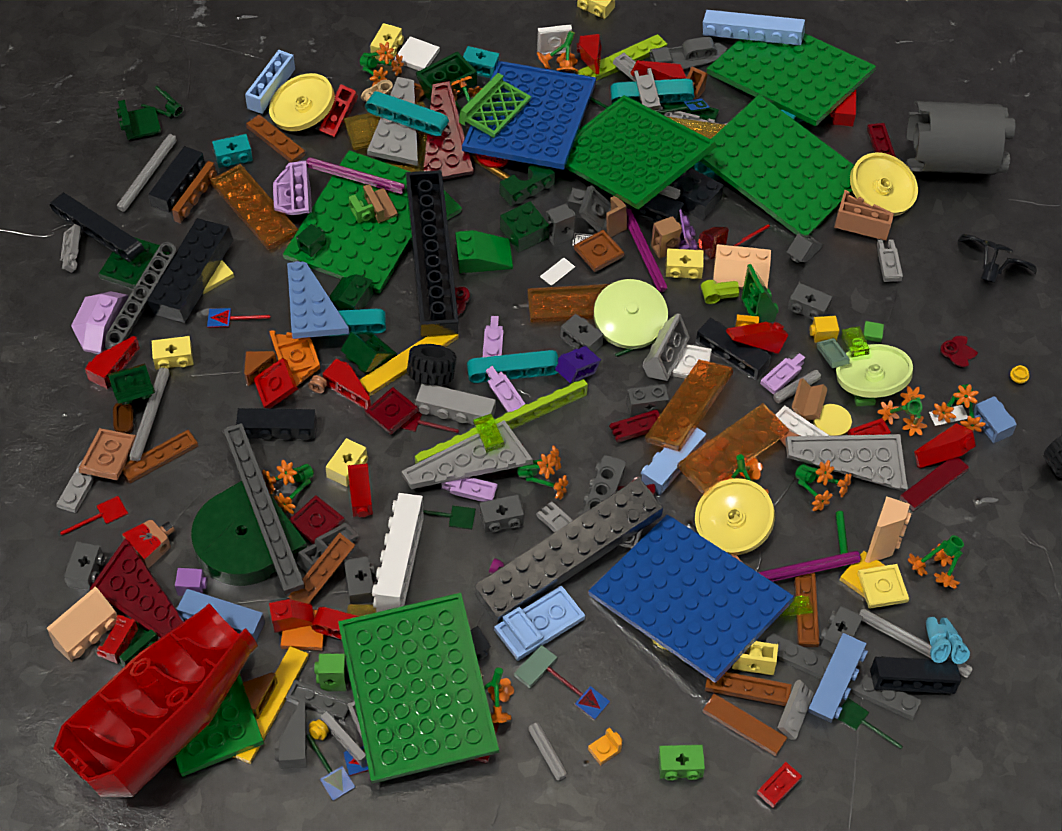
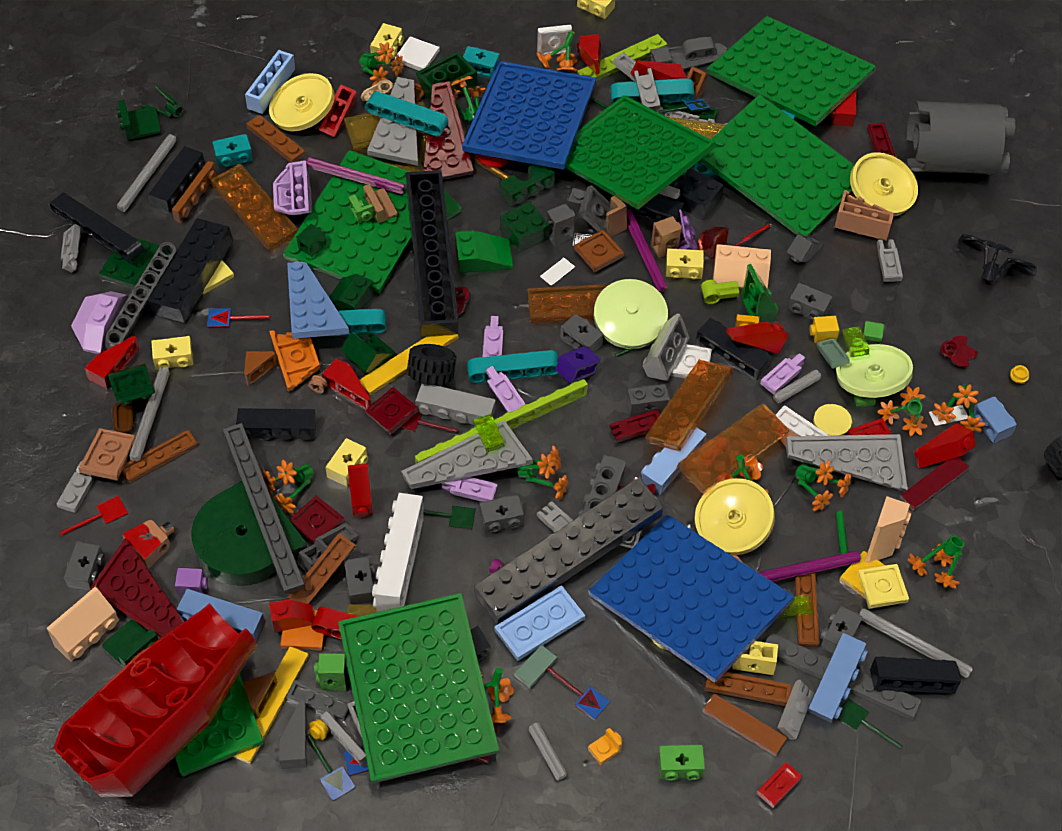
(118, 639): red hinge -> none
(275, 383): red plate -> none
(484, 99): bright green fence -> none
(522, 628): light blue tile -> none
(753, 27): light blue brick -> none
(809, 400): medium nougat panel -> none
(945, 641): medium azure piece -> none

